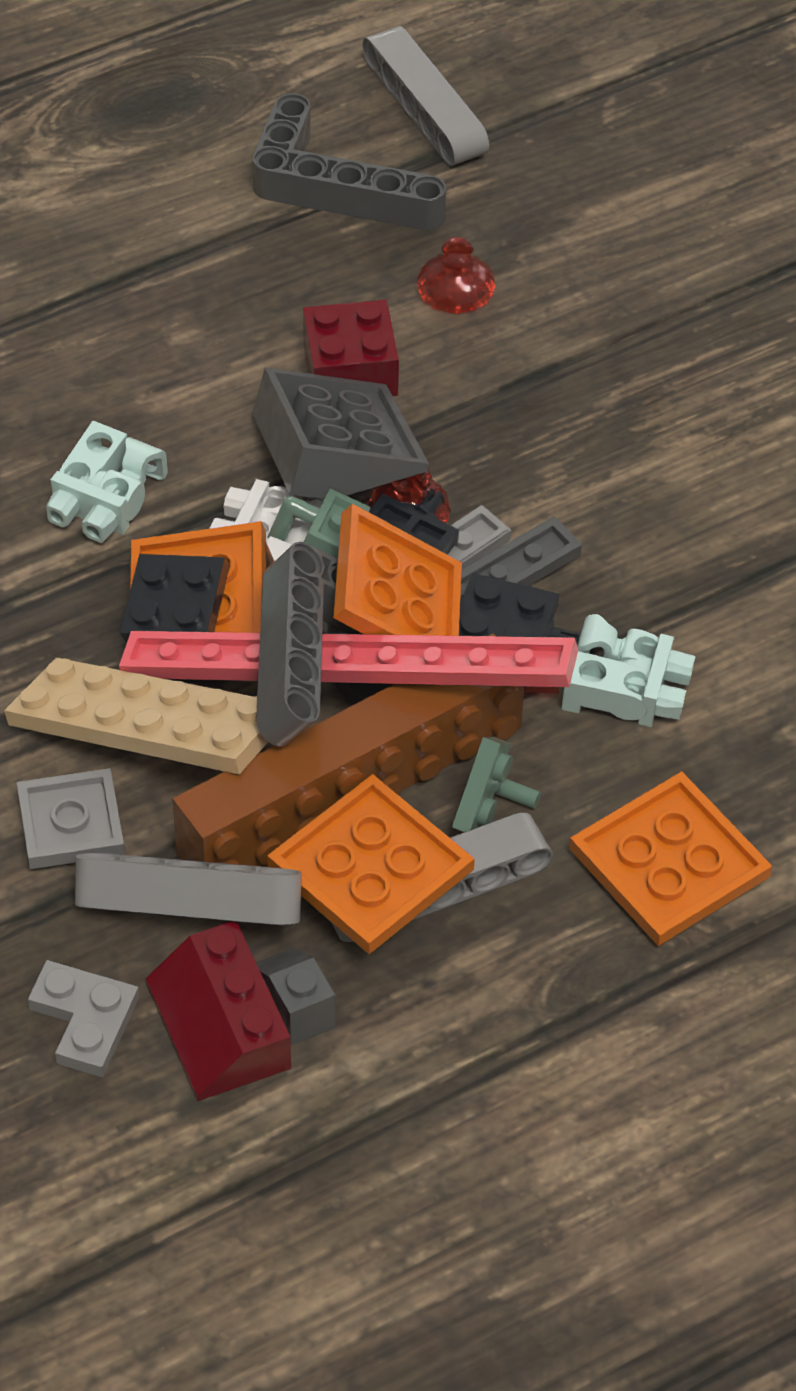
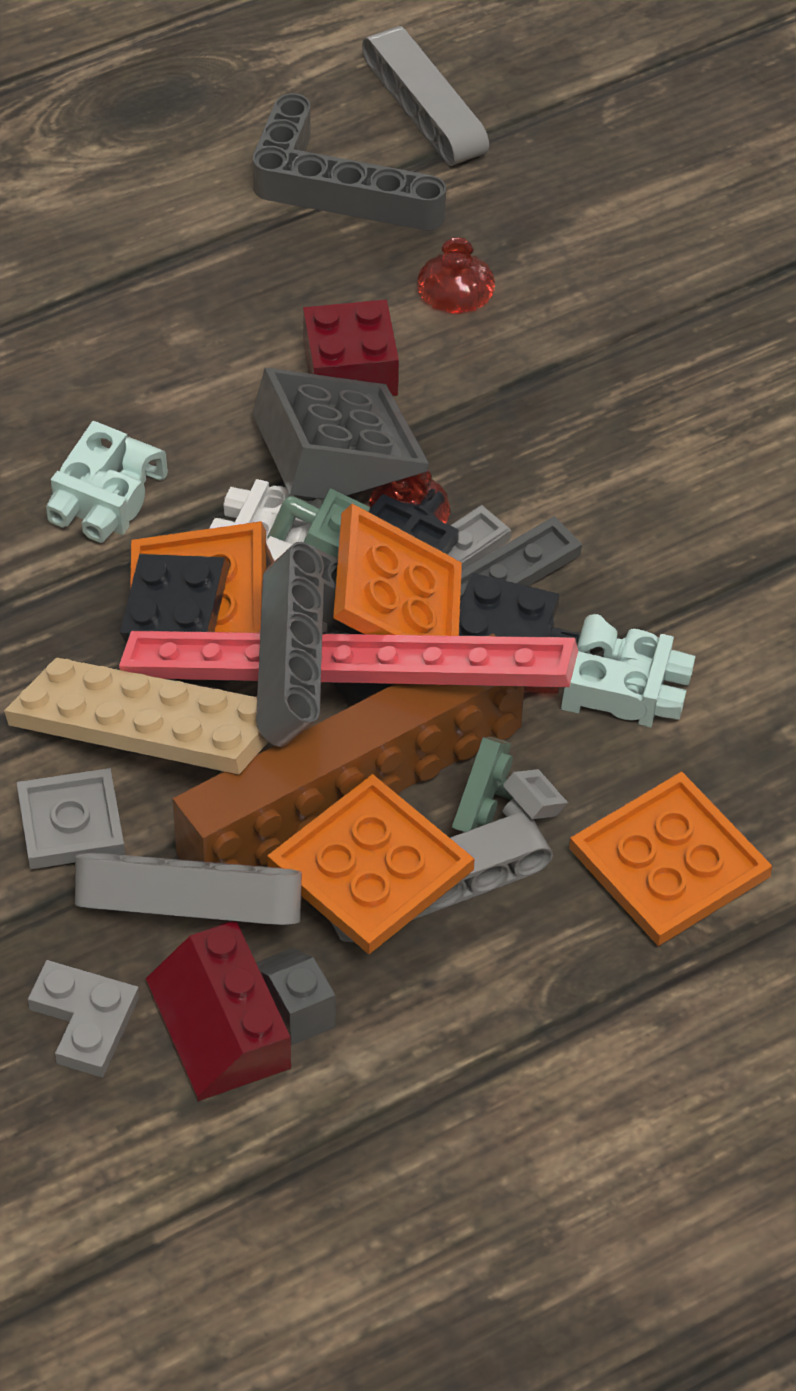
(533, 795): none -> light grey tile

